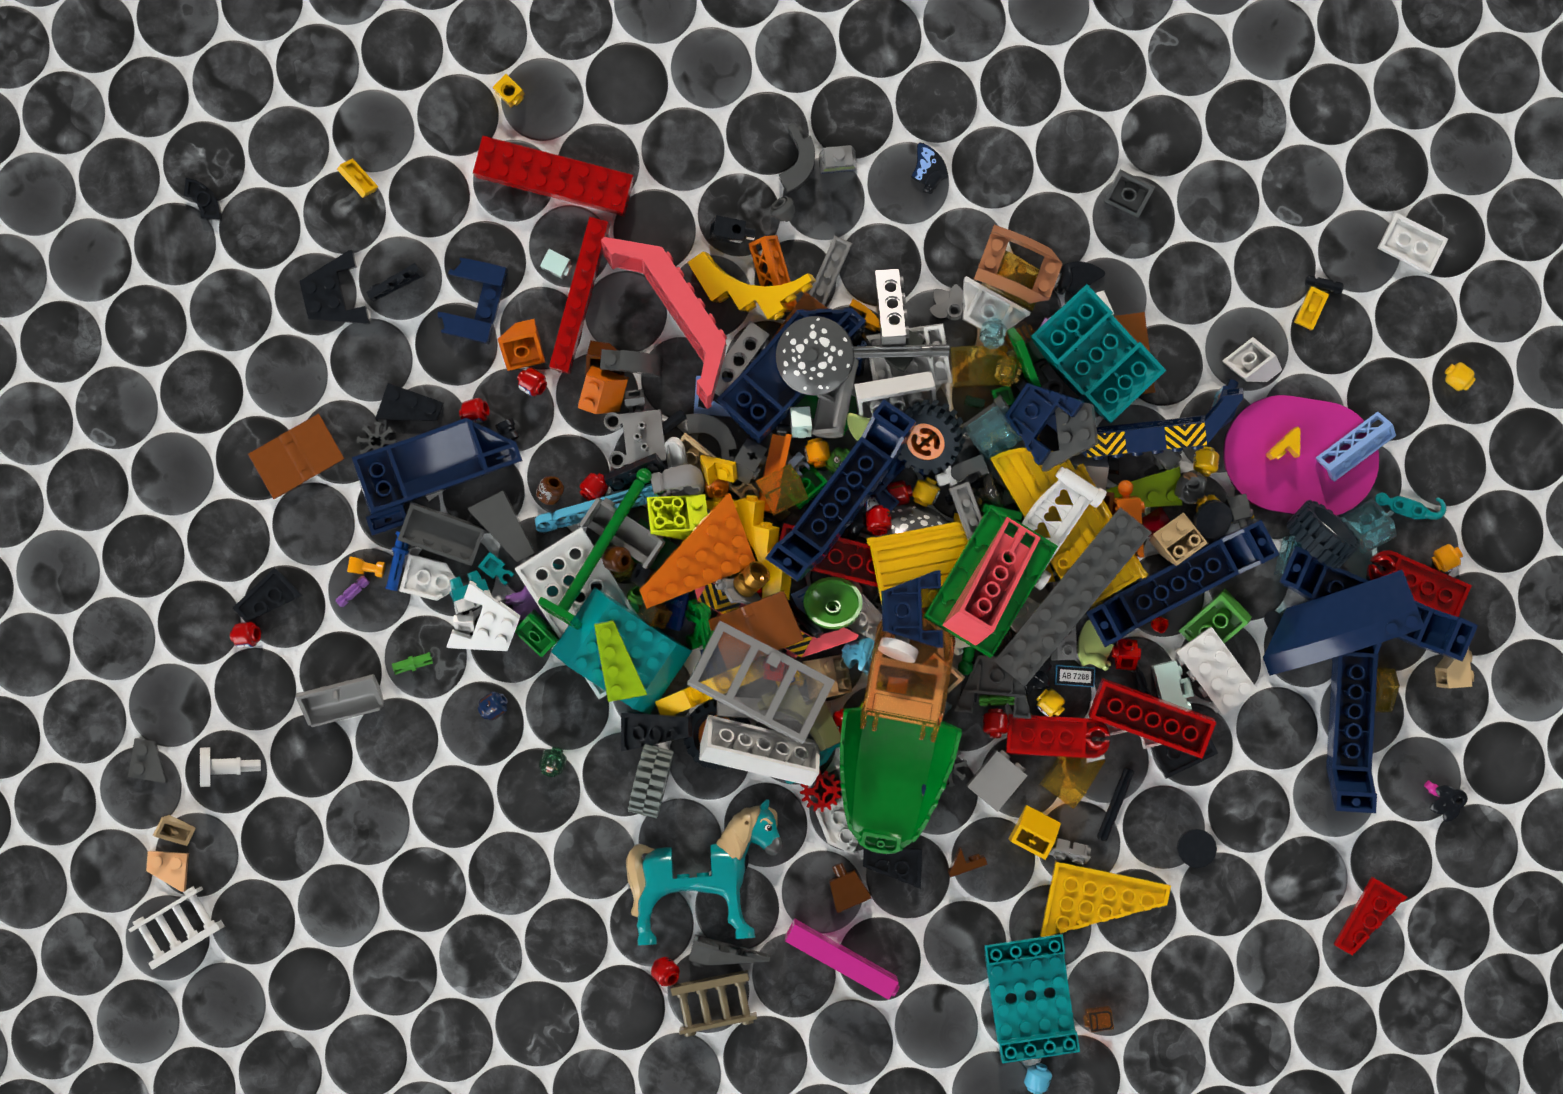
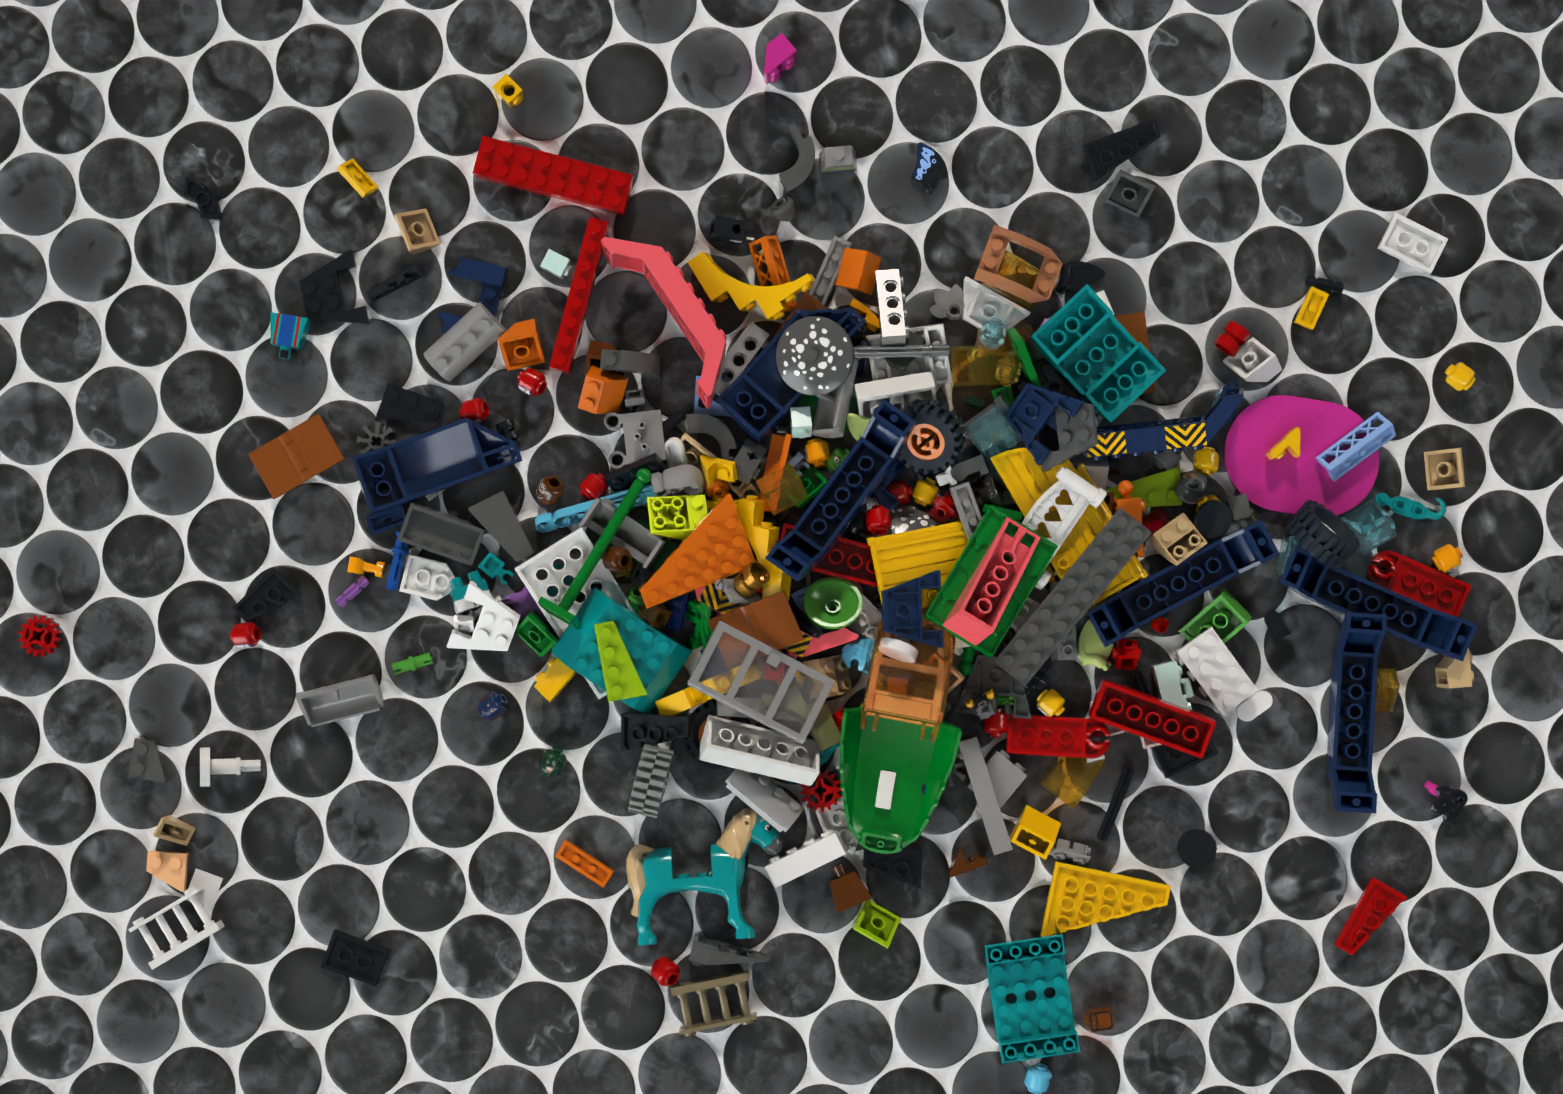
(31, 639): none -> red gear
(209, 883): none -> white sticker
(288, 333): none -> torso
(355, 957): none -> black tile
(417, 230): none -> tan slope
(464, 342): none -> light grey container
(554, 679): none -> yellow slope
(584, 863): none -> orange tile
(765, 798): none -> light grey container
(779, 56): none -> dark pink slope
(806, 858): none -> white brick
(842, 959): dark pink brick -> none
(858, 270): none -> orange slope
(876, 923): none -> lime slope
(885, 789): none -> white sticker
(943, 509): none -> red brick
(983, 704): none -> dark grey piece
(985, 795): none -> light grey tile
(1074, 676): tile -> none
(1112, 150): none -> black wing
(1232, 338): none -> red wheel
(1254, 706): none -> white tile
(1343, 623): dark blue slope -> none
(1444, 469): none -> tan slope

